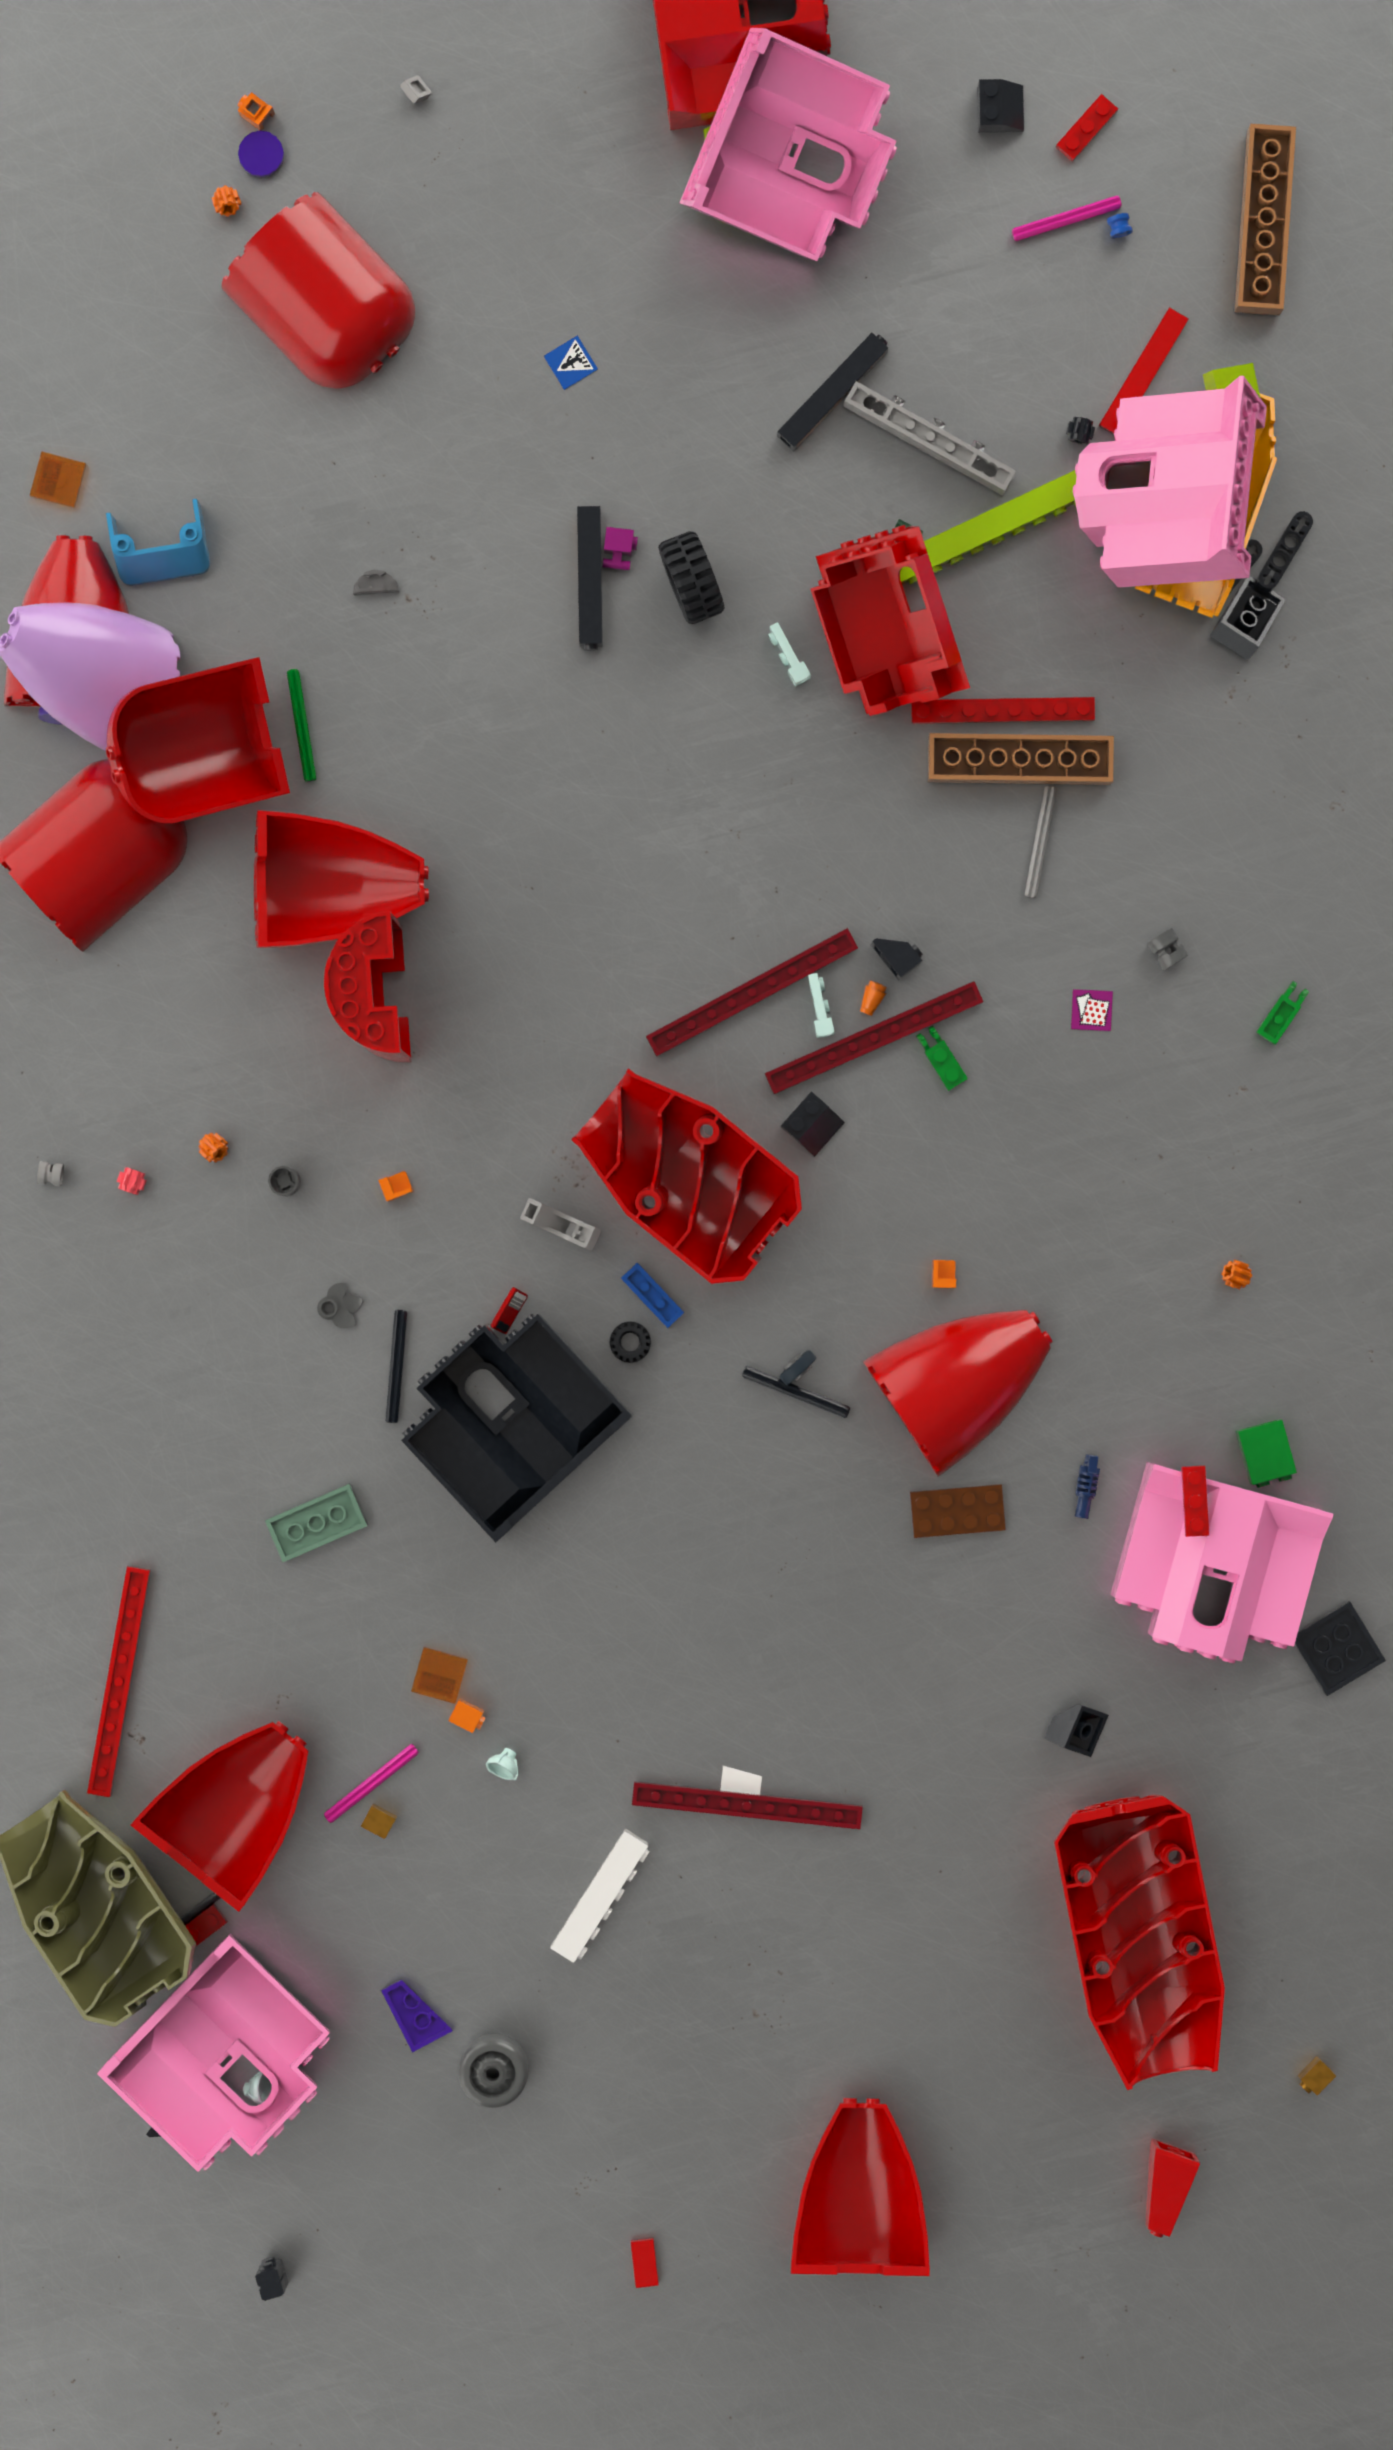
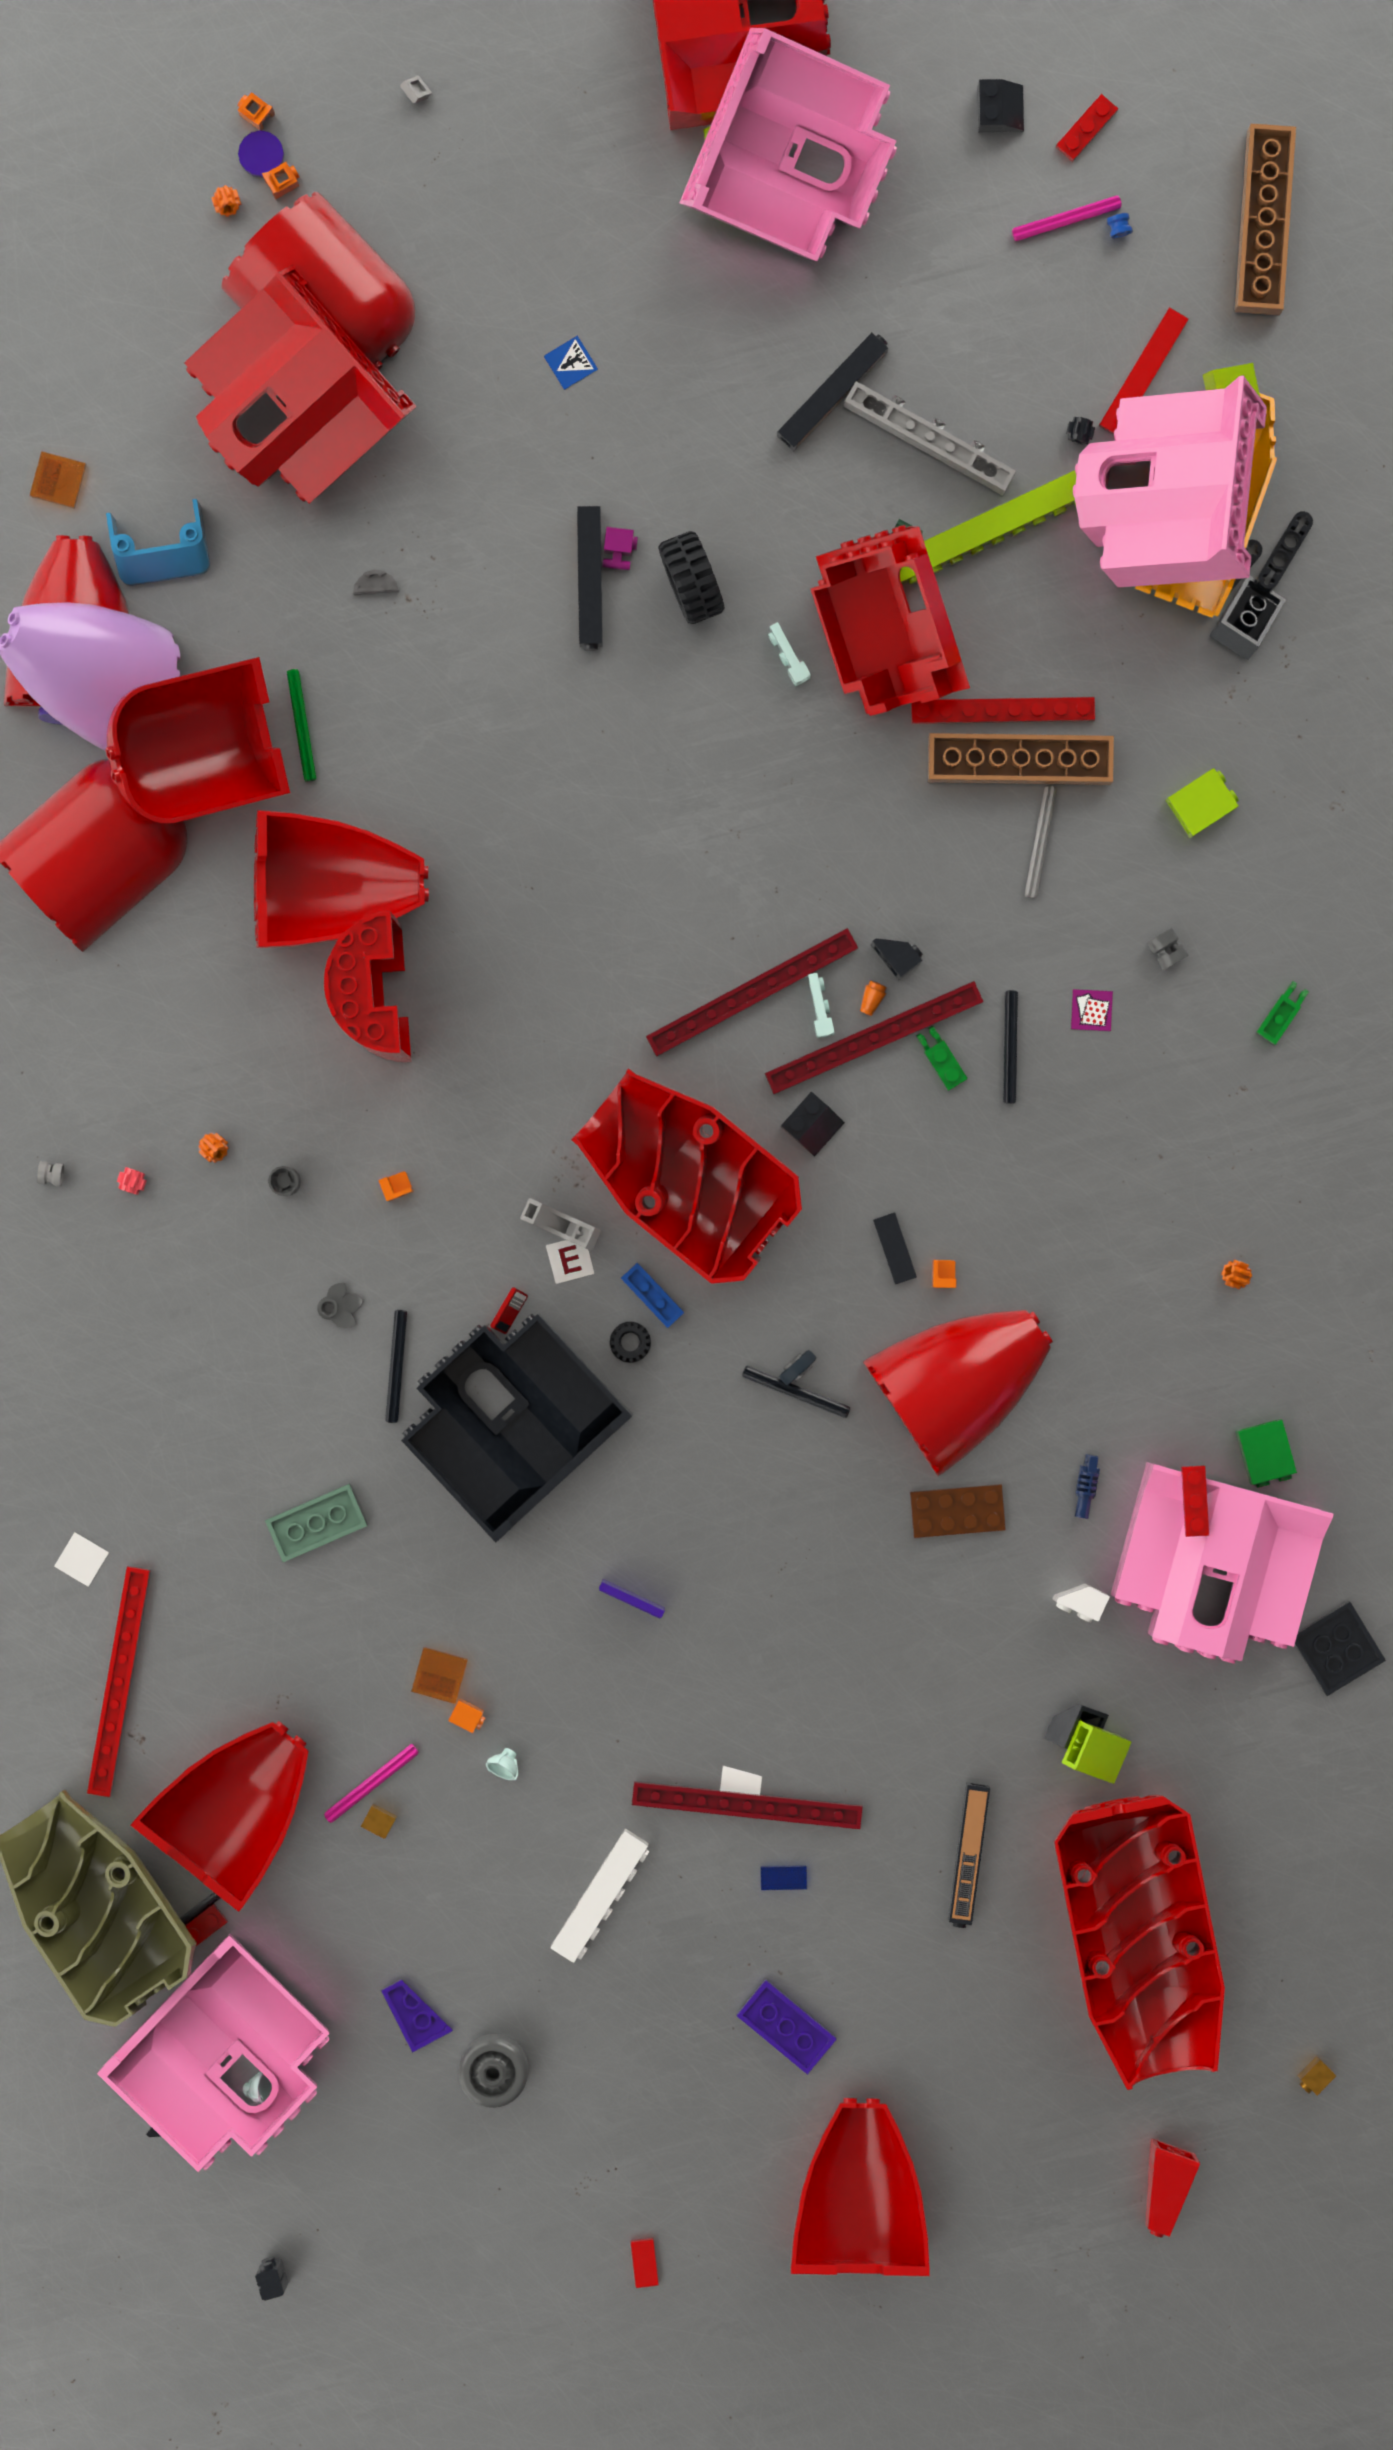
(81, 1559): none -> white sticker
(281, 179): none -> orange window
(330, 389): none -> red panel
(569, 1261): none -> white sticker
(631, 1598): none -> dark purple tile
(784, 1877): none -> clear blue tile
(786, 2026): none -> dark purple plate
(894, 1248): none -> black tile
(968, 1854): none -> brick
(1010, 1046): none -> black axle
(1084, 1600): none -> white slope
(1096, 1752): none -> lime brick
(1202, 802): none -> lime brick

